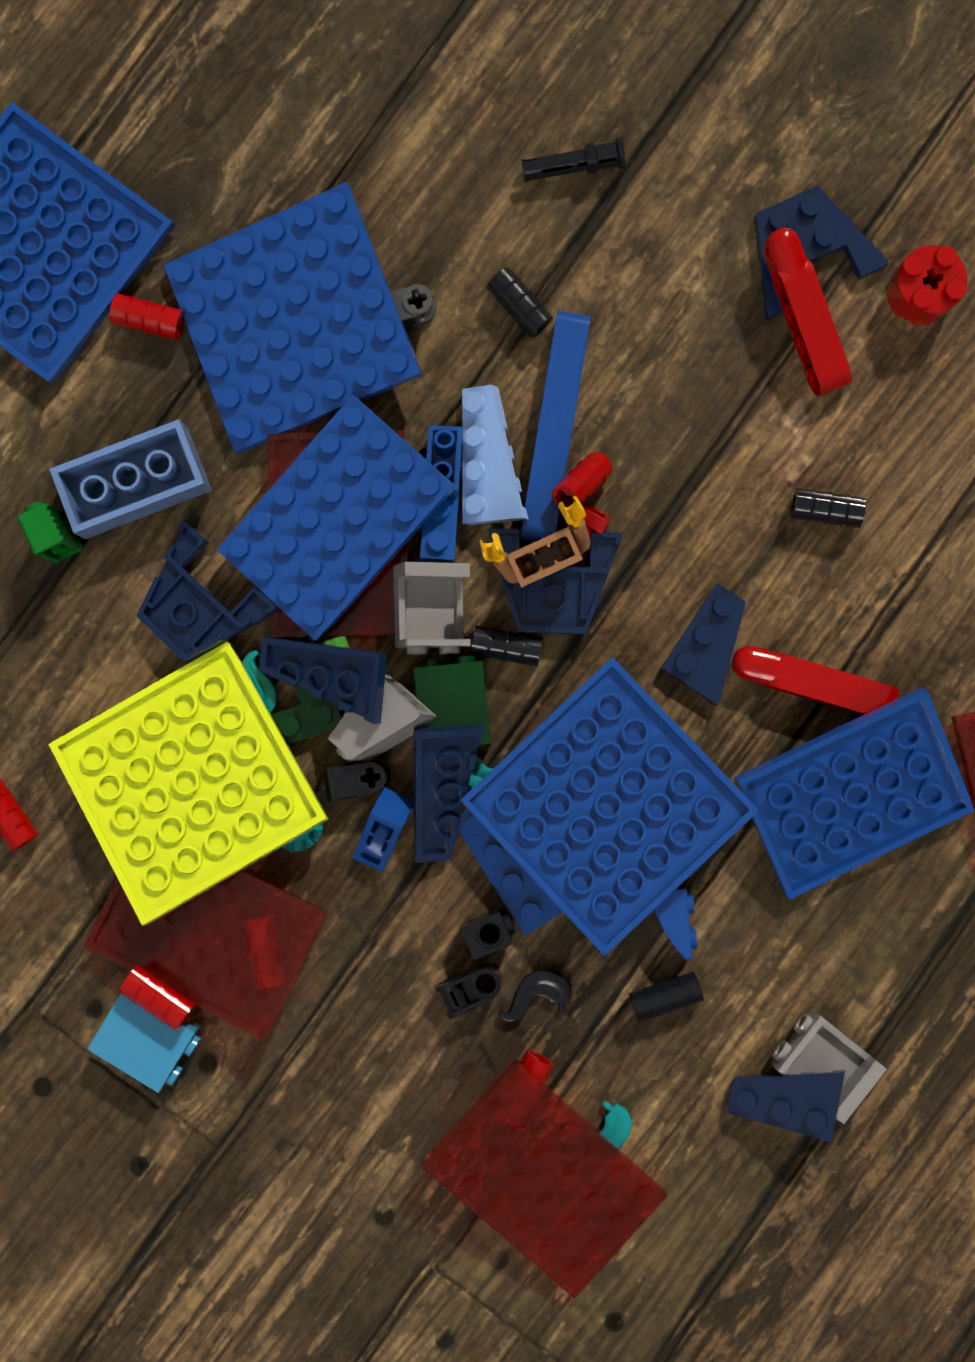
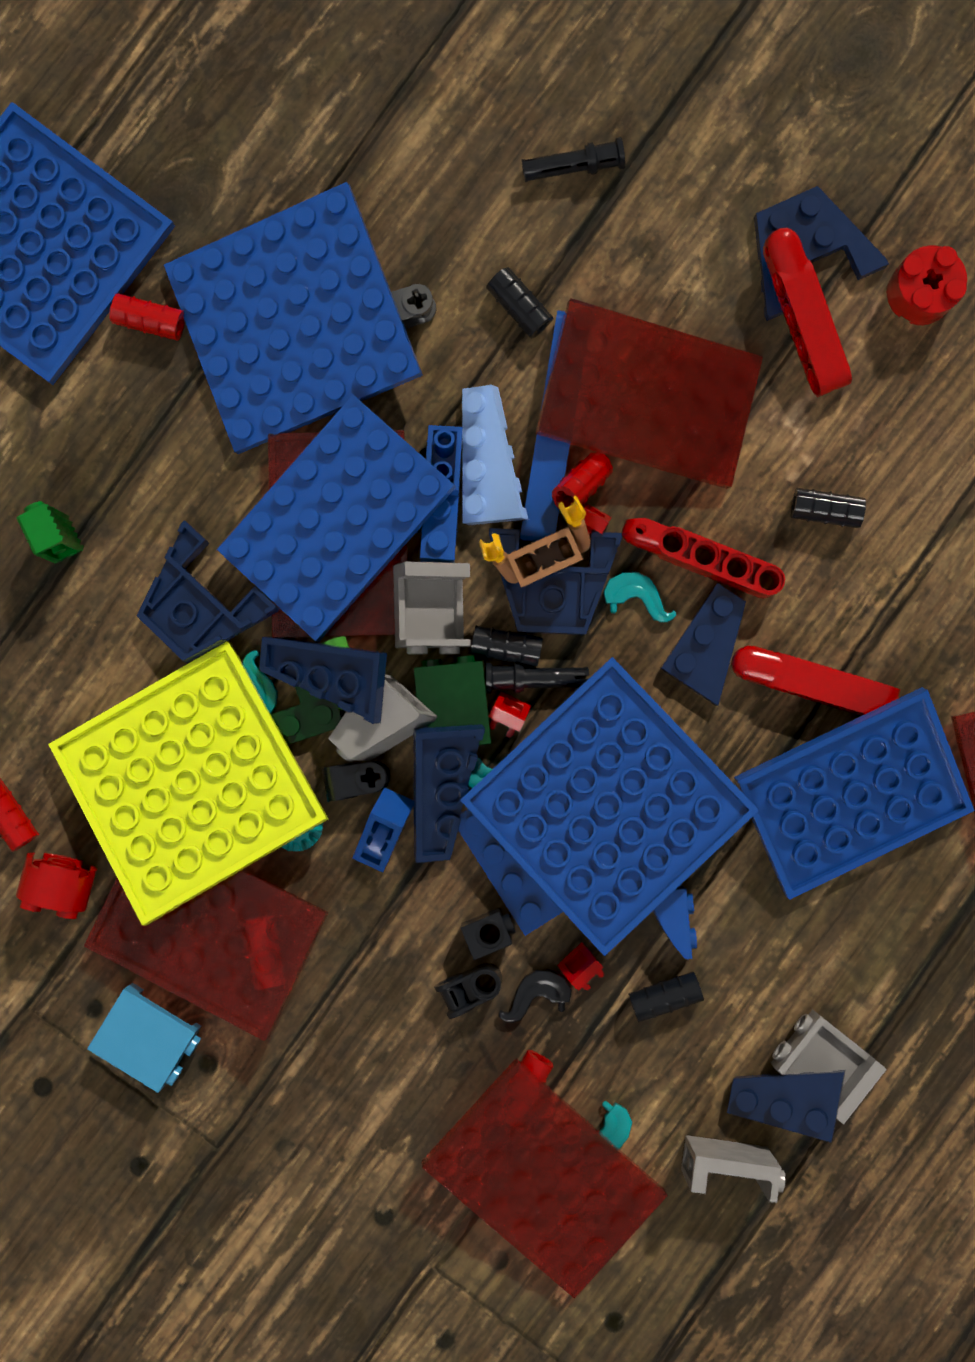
(55, 884): none -> red brick
(130, 479): medium blue brick -> none
(156, 997): red axle -> none
(509, 712): none -> red tile
(518, 677): none -> black pin
(581, 967): none -> red tile
(636, 585): none -> teal piece
(649, 394): none -> clear red plate
(732, 1159): none -> light grey panel
(752, 567): none -> red piece

